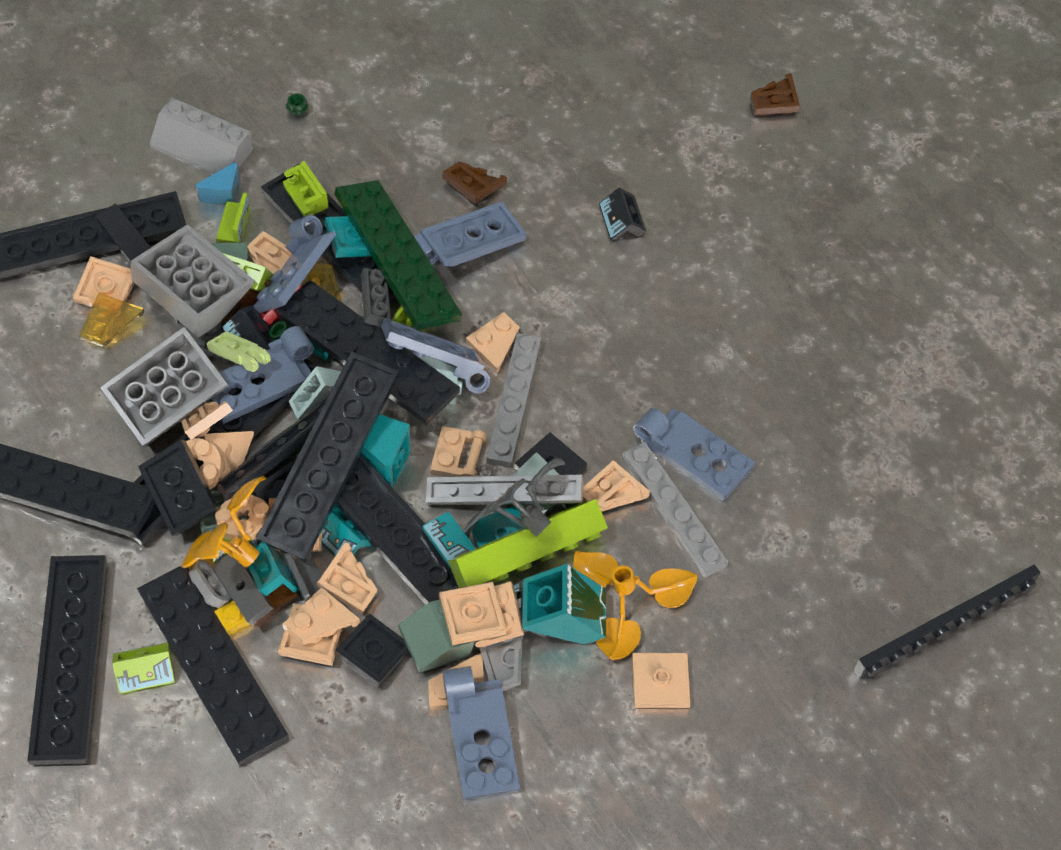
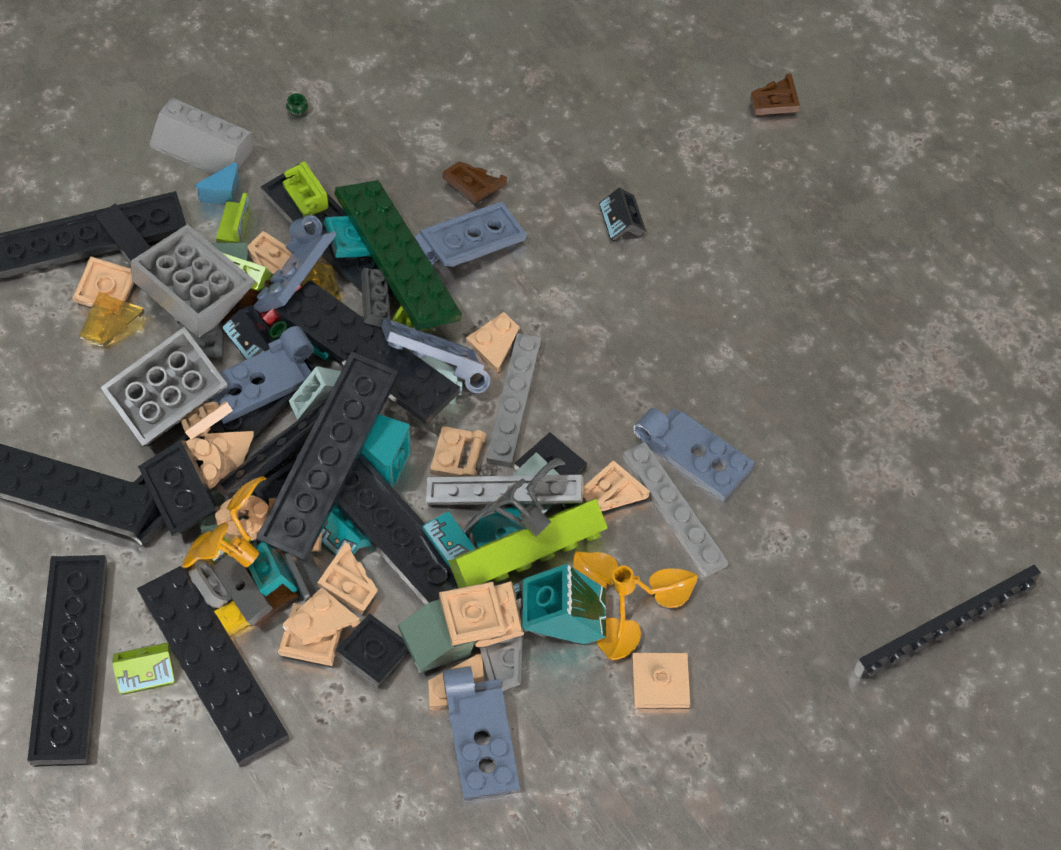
(239, 350): yellowish green hinge -> none

